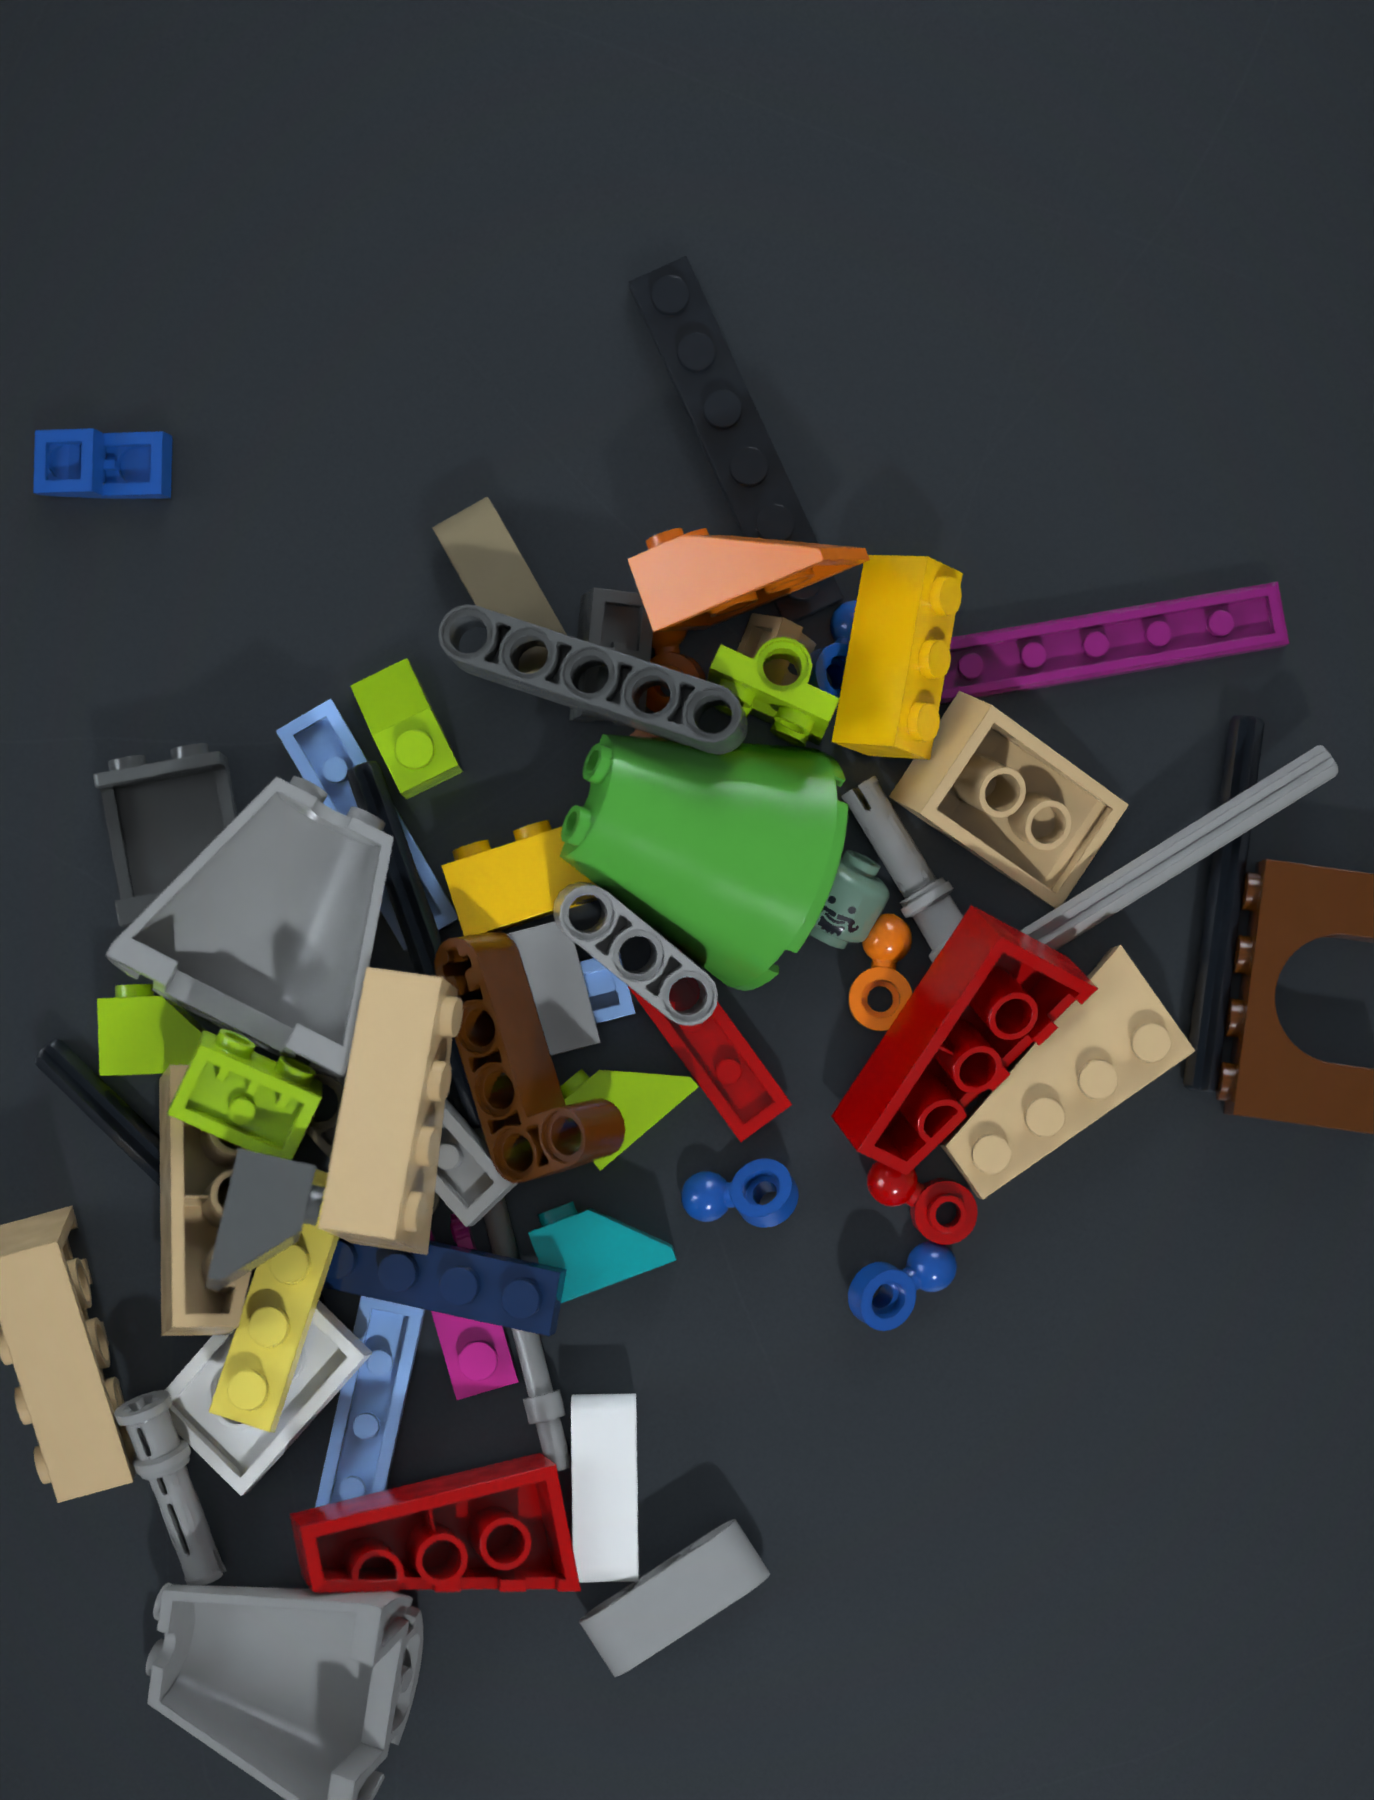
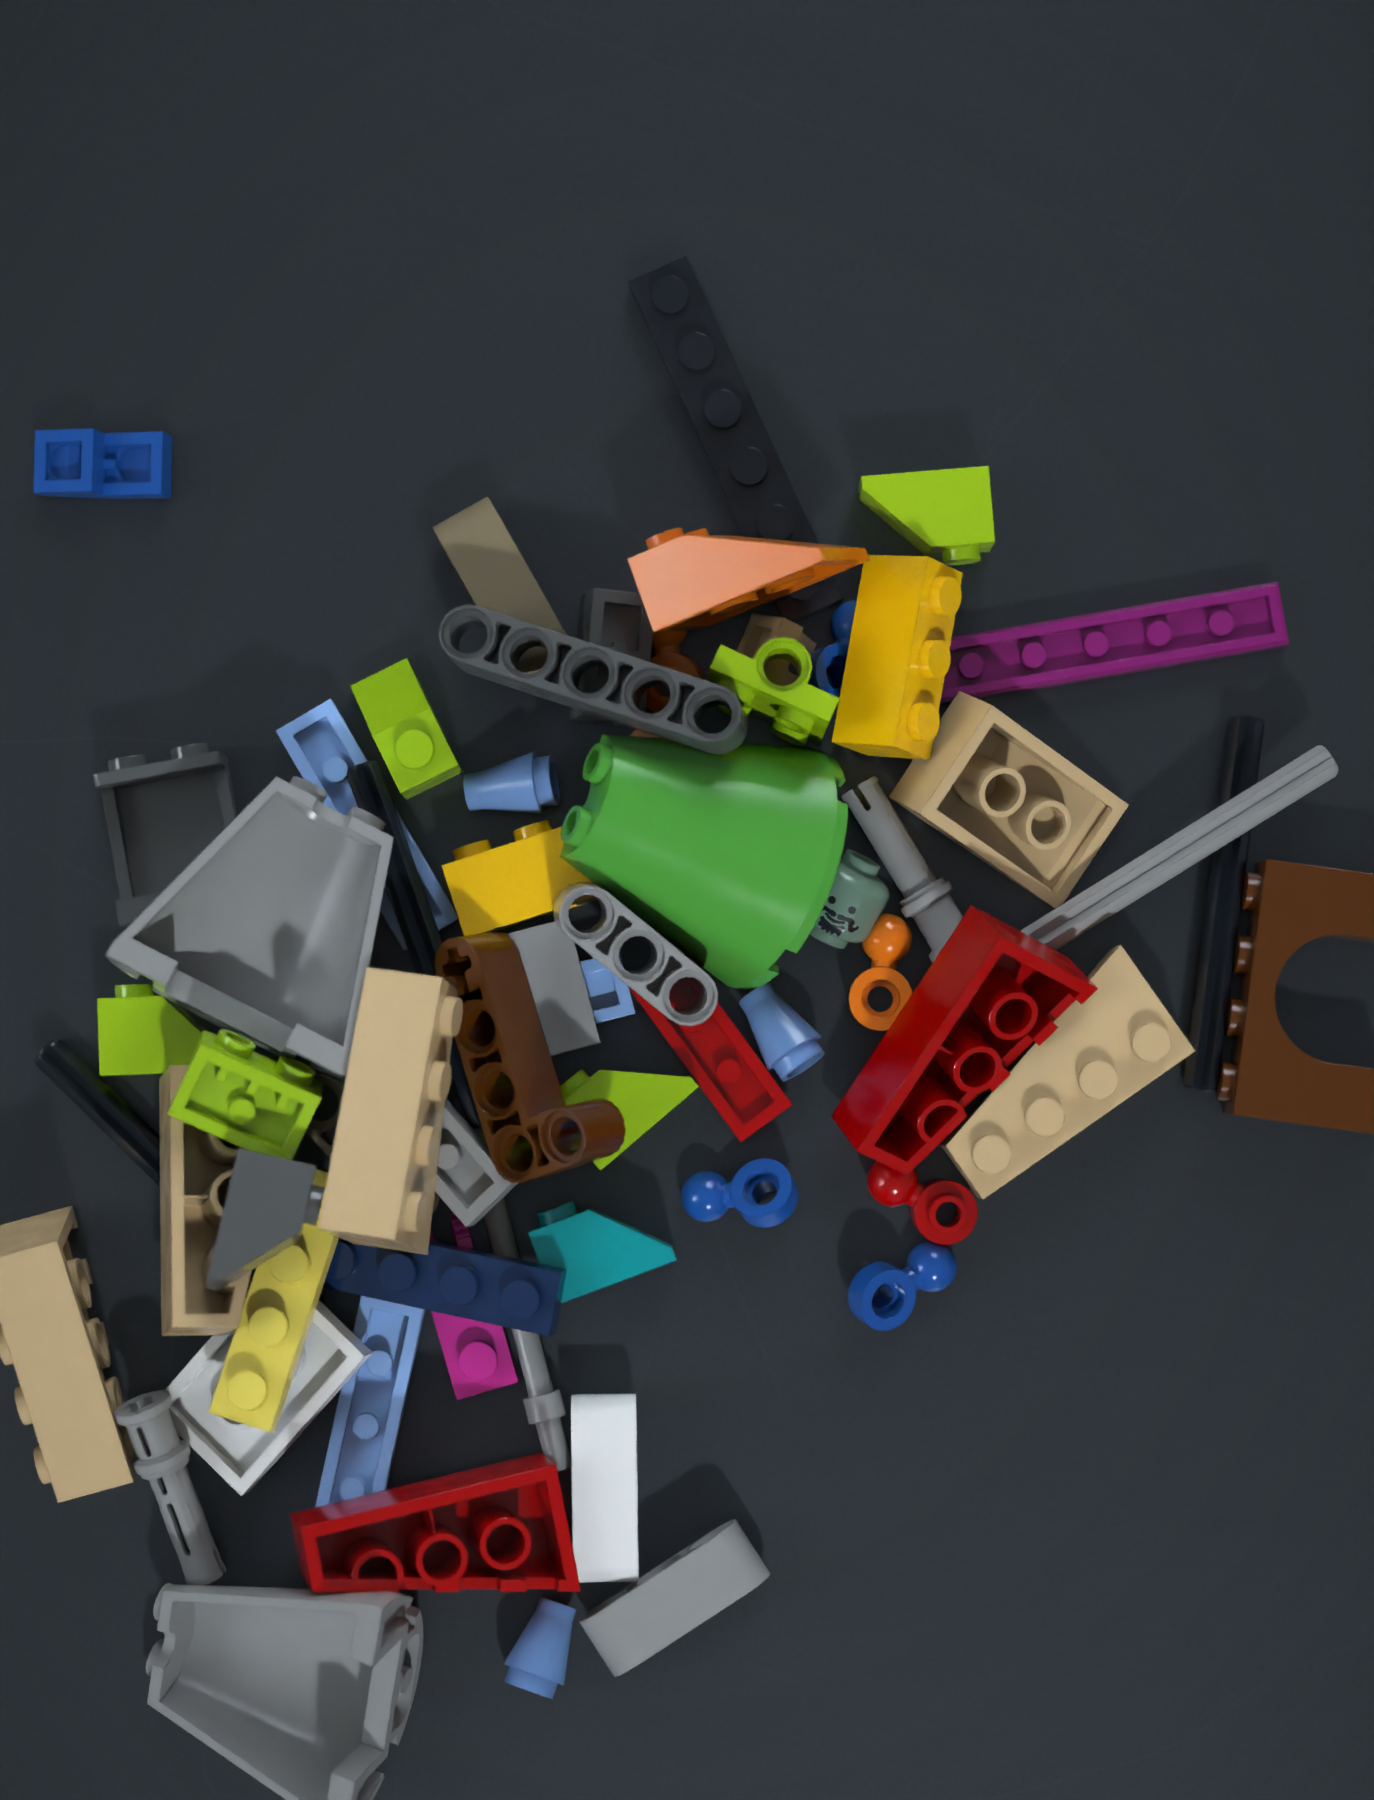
(516, 785): none -> medium blue cone
(542, 1650): none -> medium blue cone
(781, 1033): none -> medium blue cone
(936, 510): none -> lime slope

